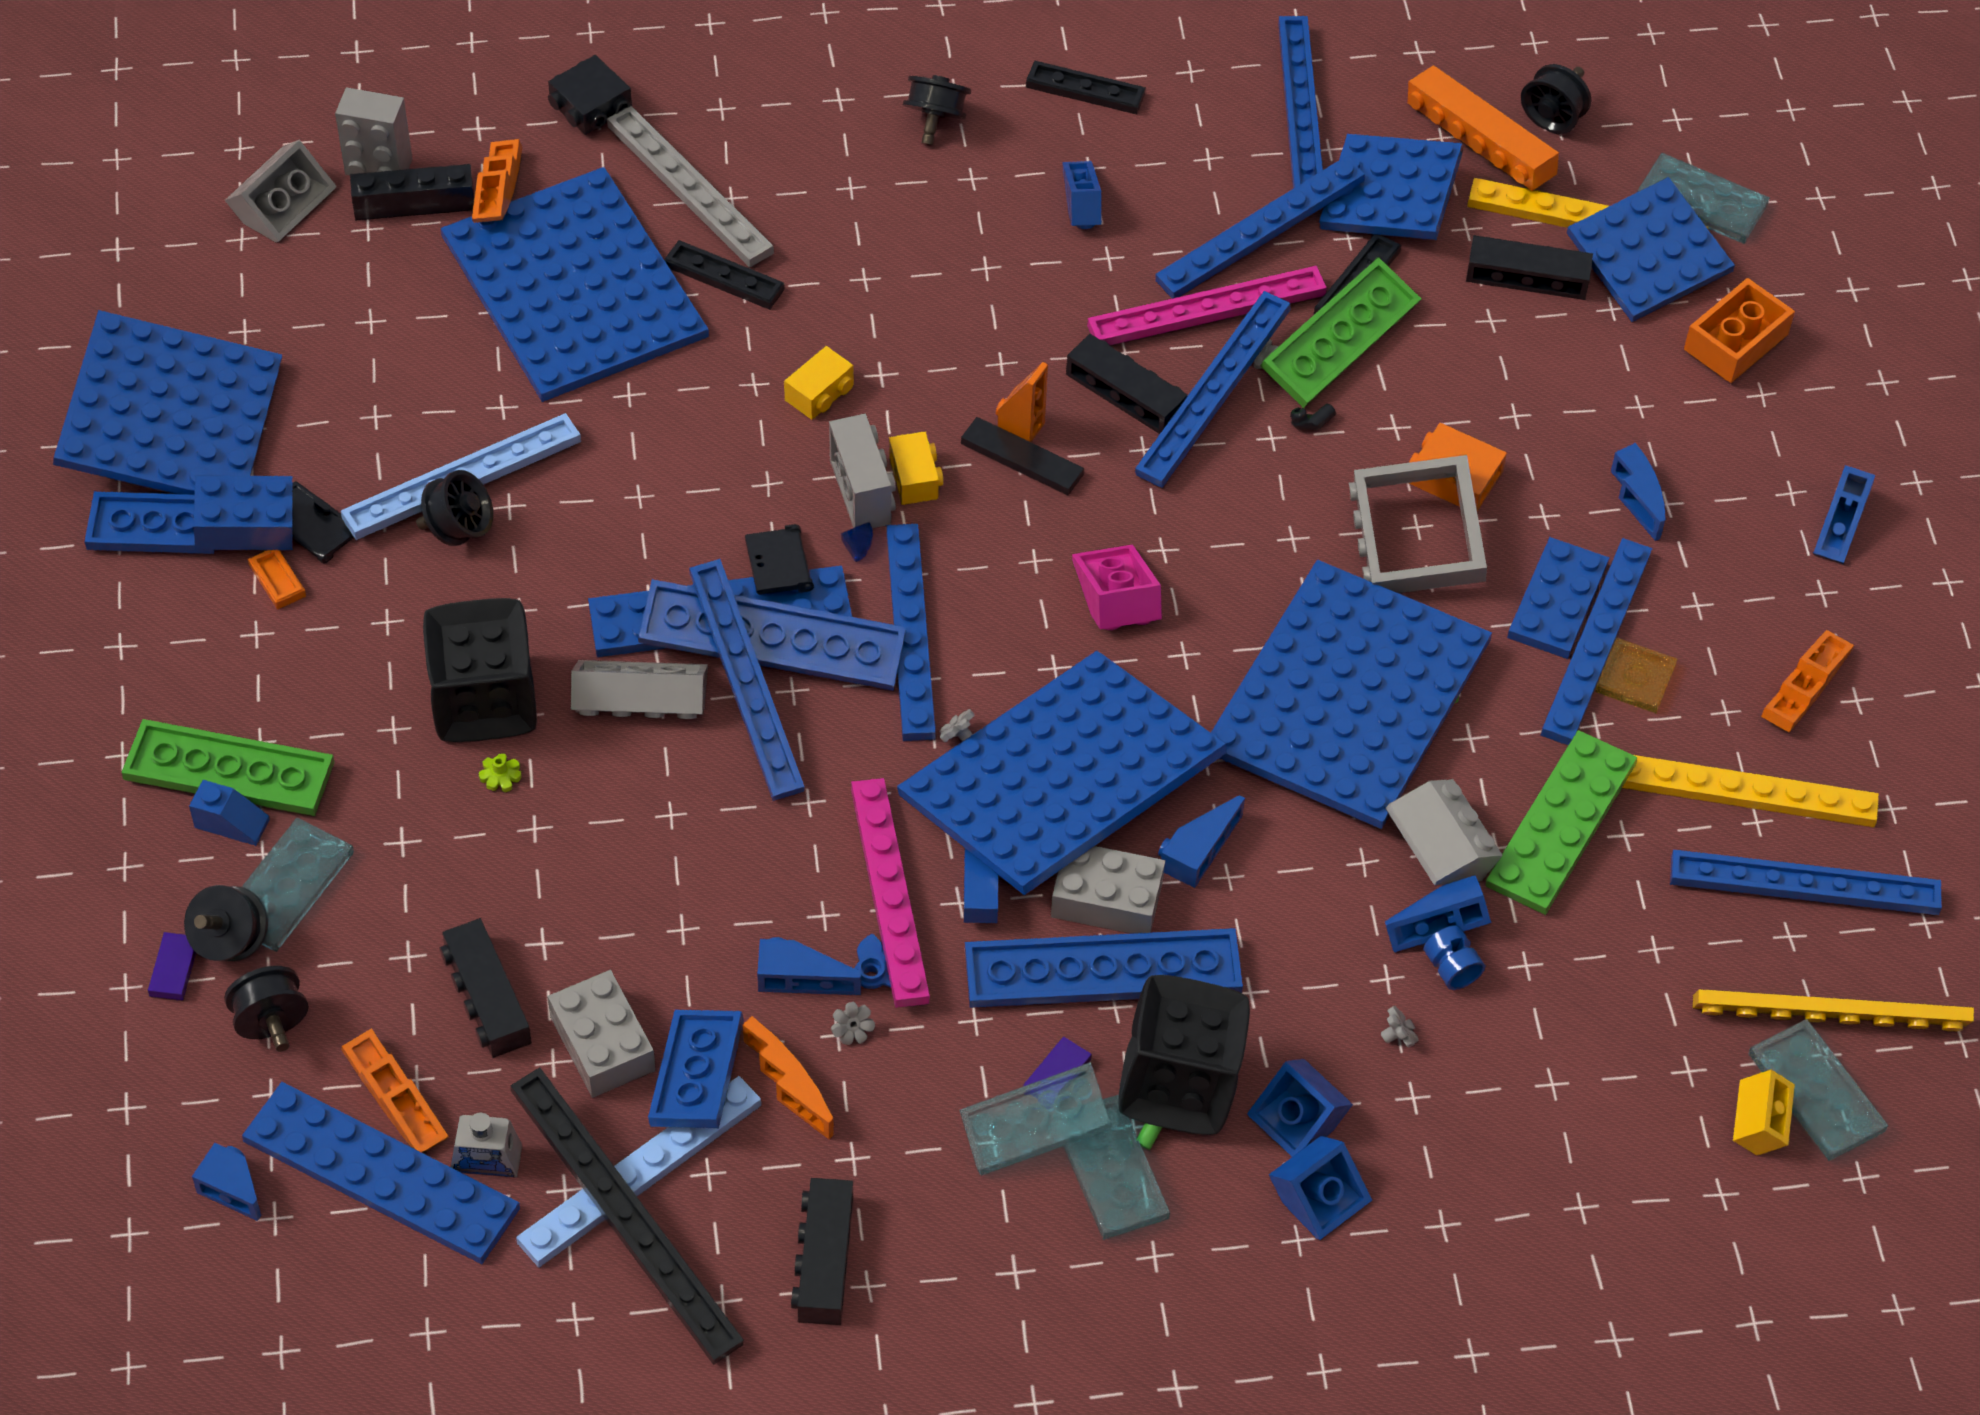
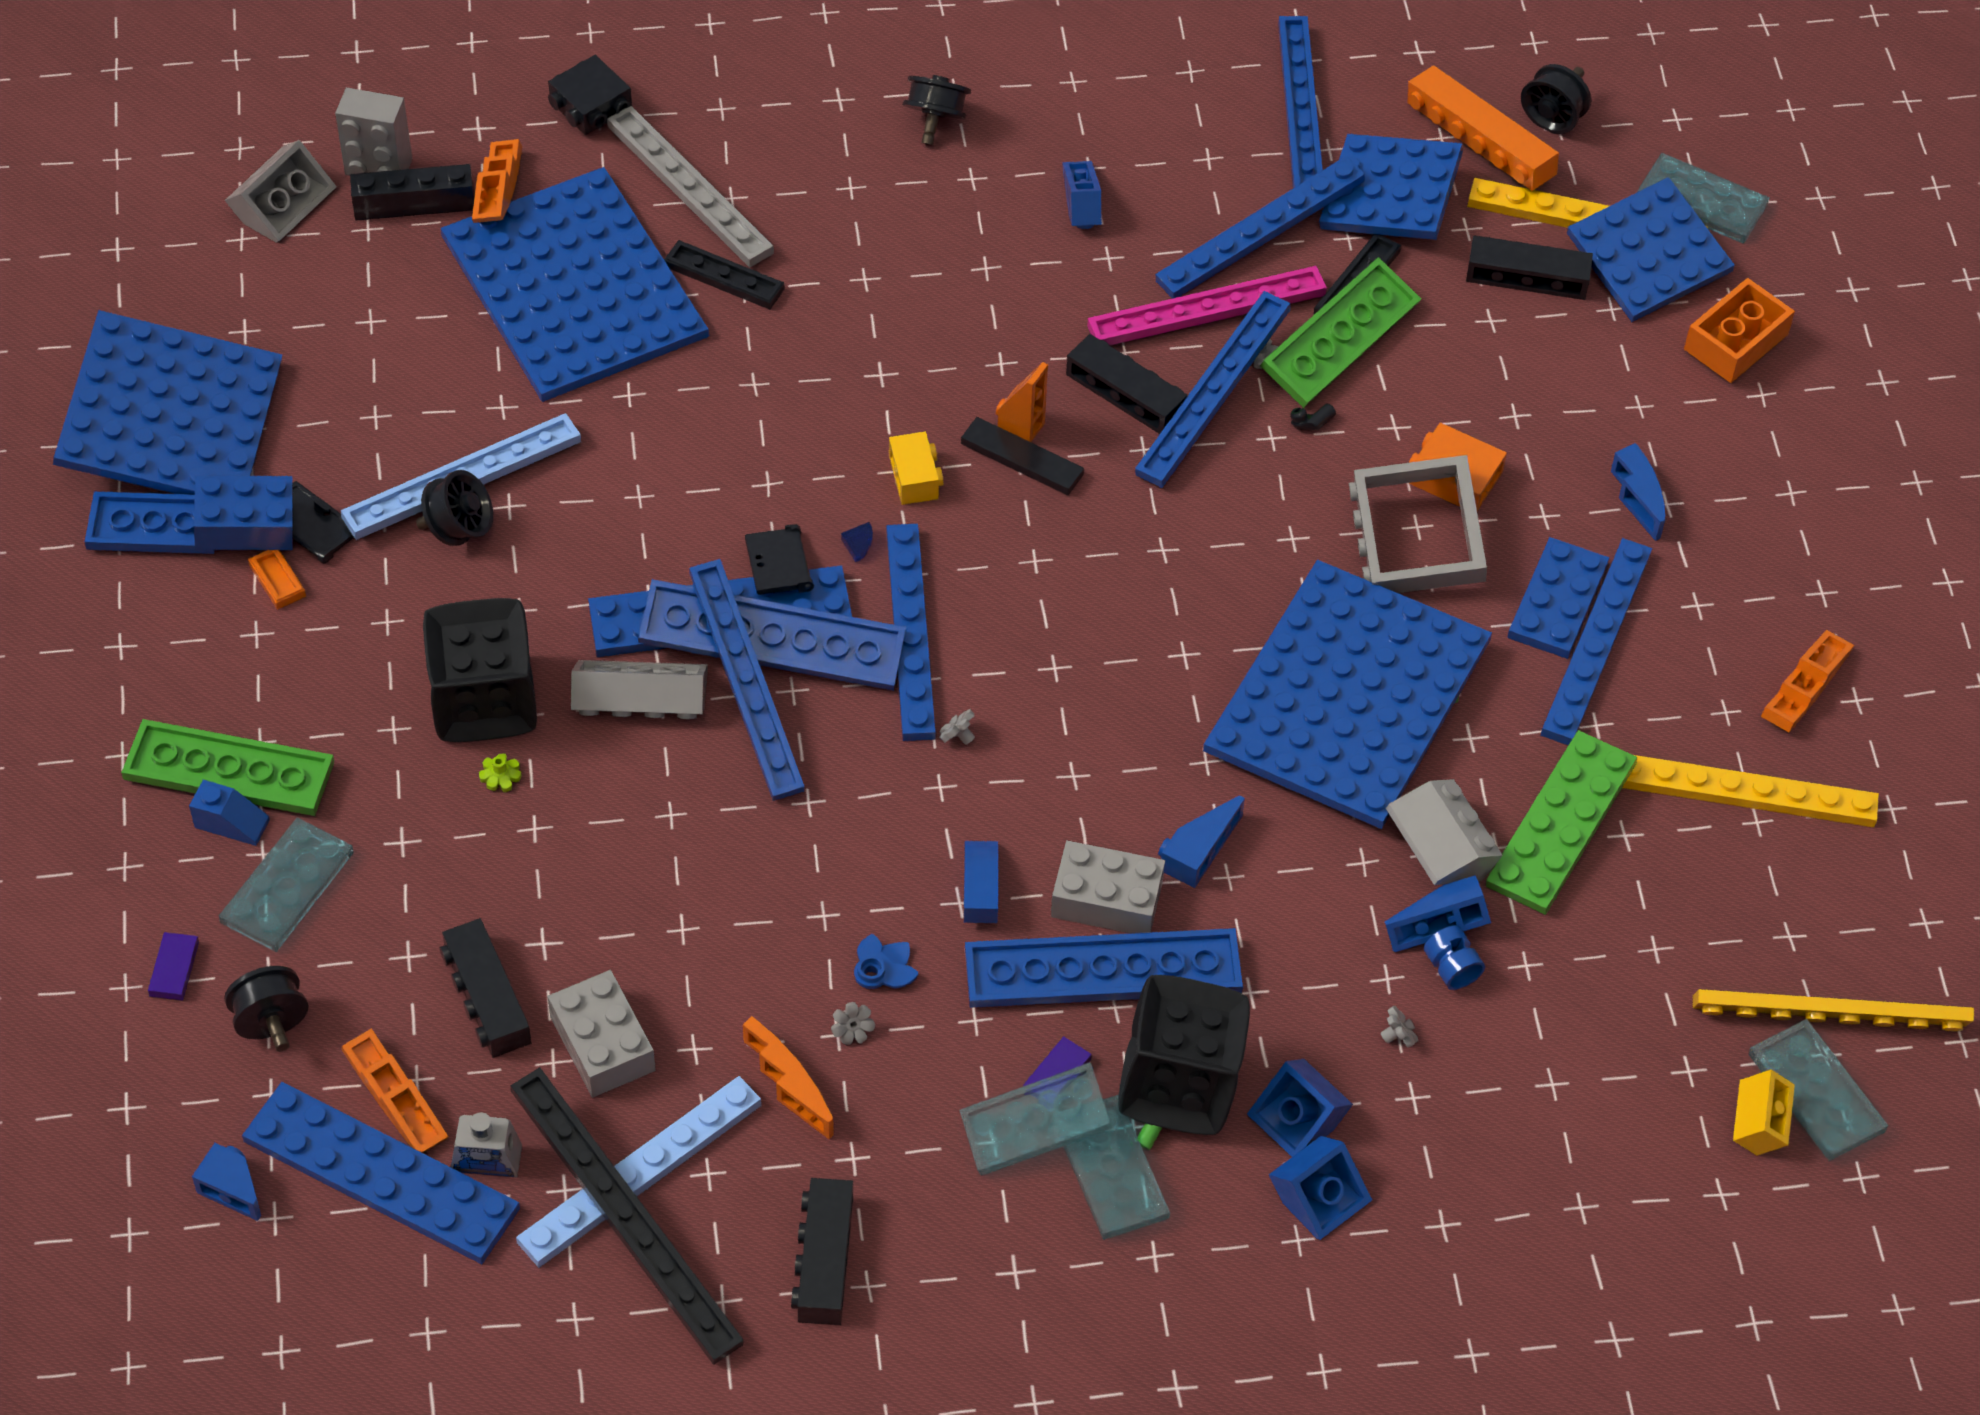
(226, 923): black wheel -> none
(696, 1069): blue plate -> none
(796, 968): blue slope -> none
(819, 383): yellow brick -> none
(861, 471): light grey brick -> none
(890, 893): dark pink plate -> none
(1061, 771): blue plate -> none
(1085, 87): black tile -> none
(1118, 587): dark pink slope -> none
(1636, 675): clear yellow tile -> none
(1806, 882): blue plate -> none
(1844, 514): blue slope -> none

